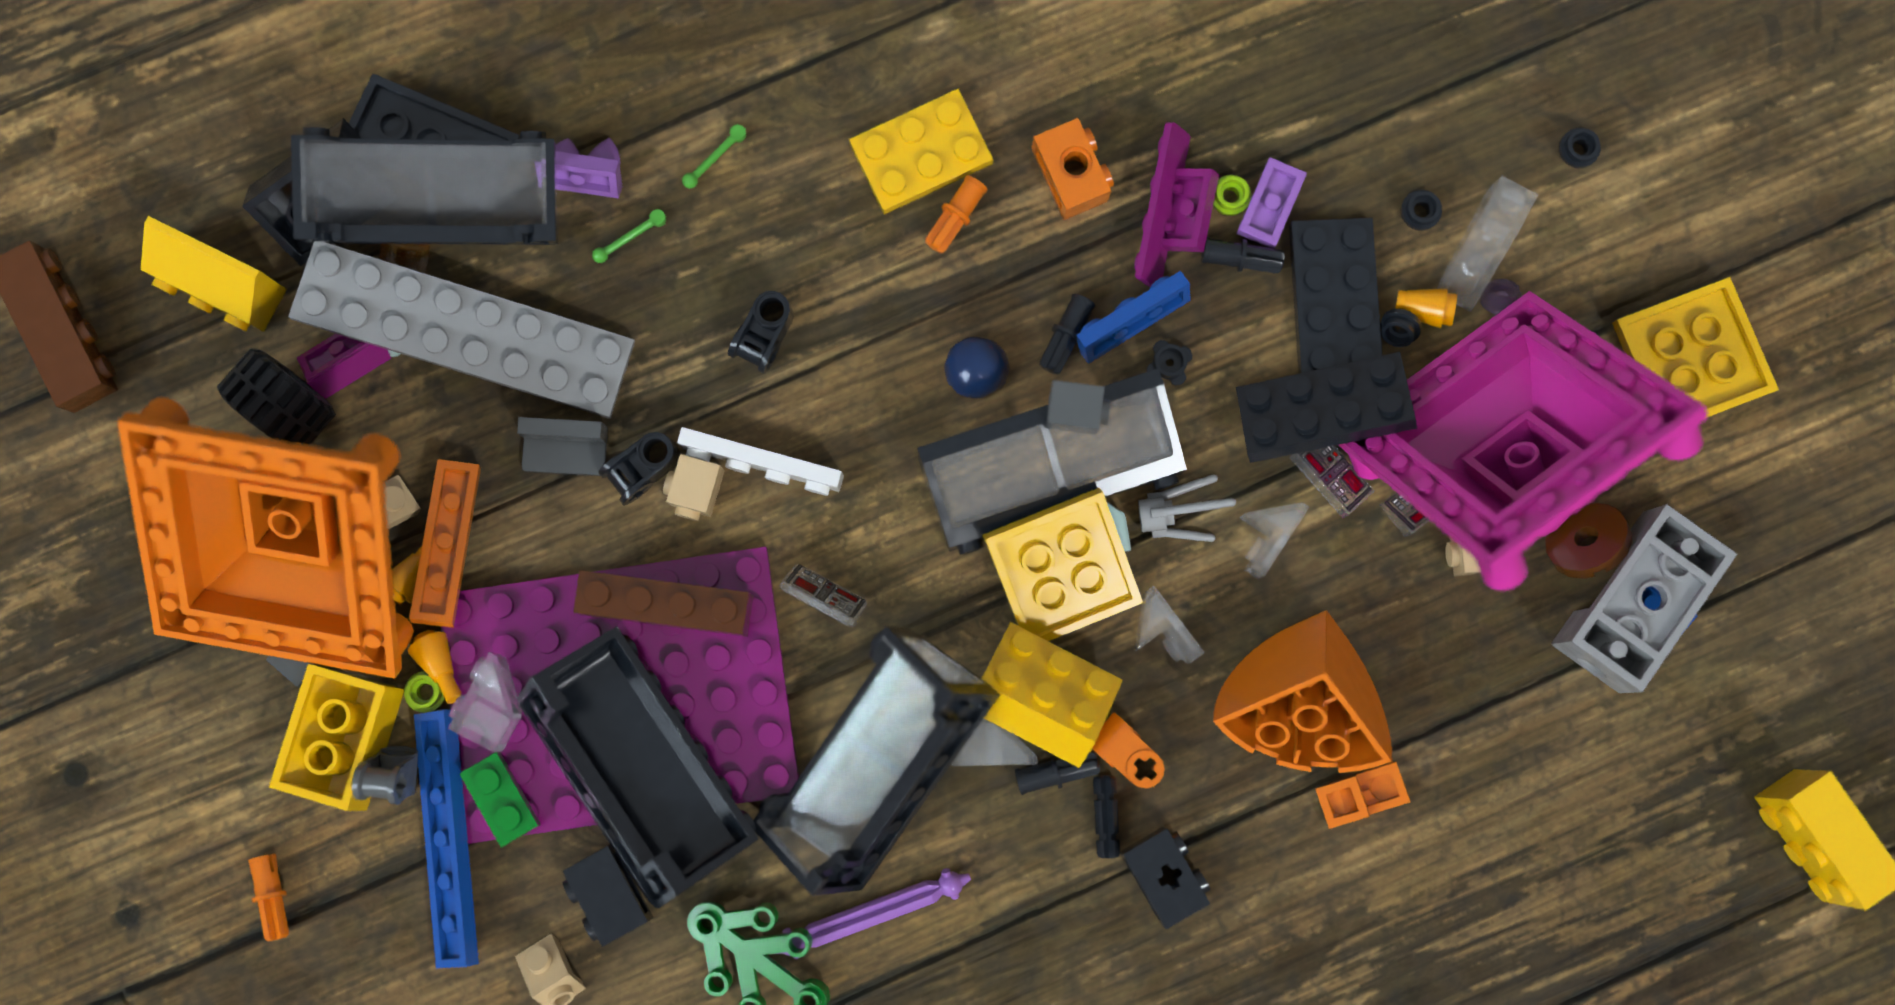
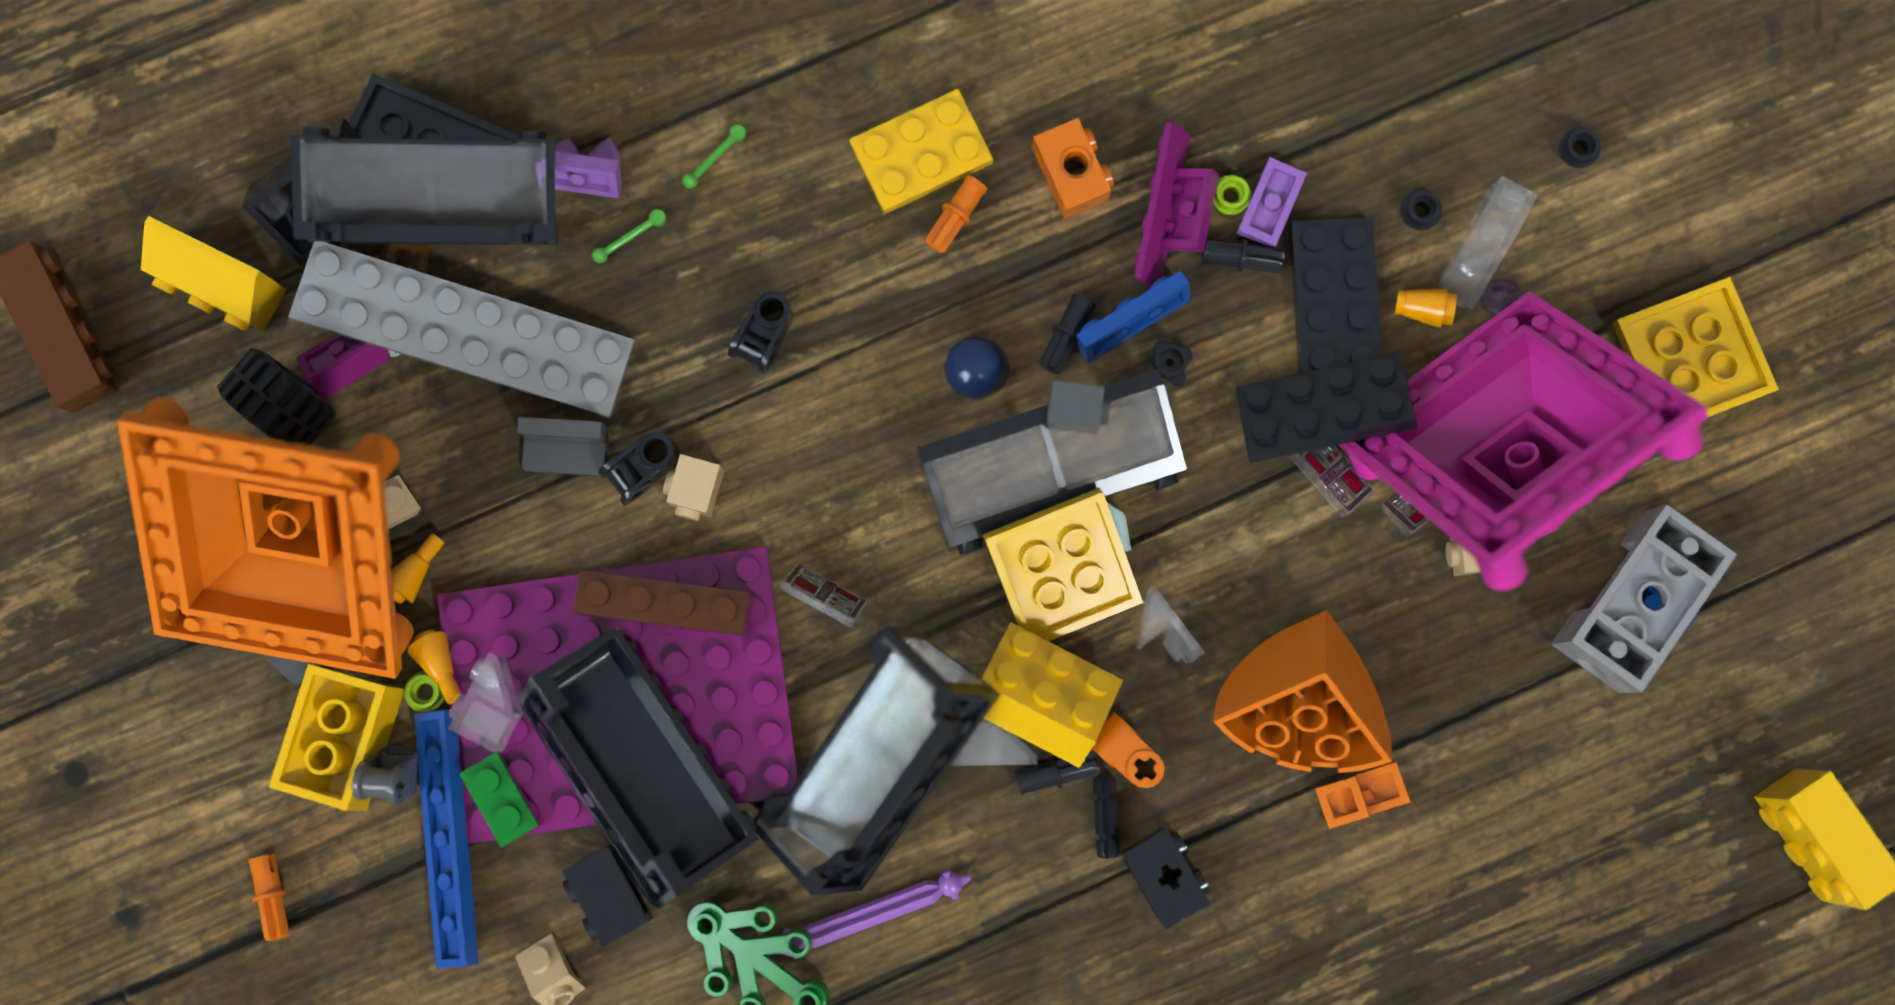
(445, 543): orange plate -> none
(777, 466): white plate -> none
(1157, 513): light grey plant -> none
(1277, 526): clear slope -> none
(1400, 327): black plate -> none
(1605, 553): reddish brown tile -> none

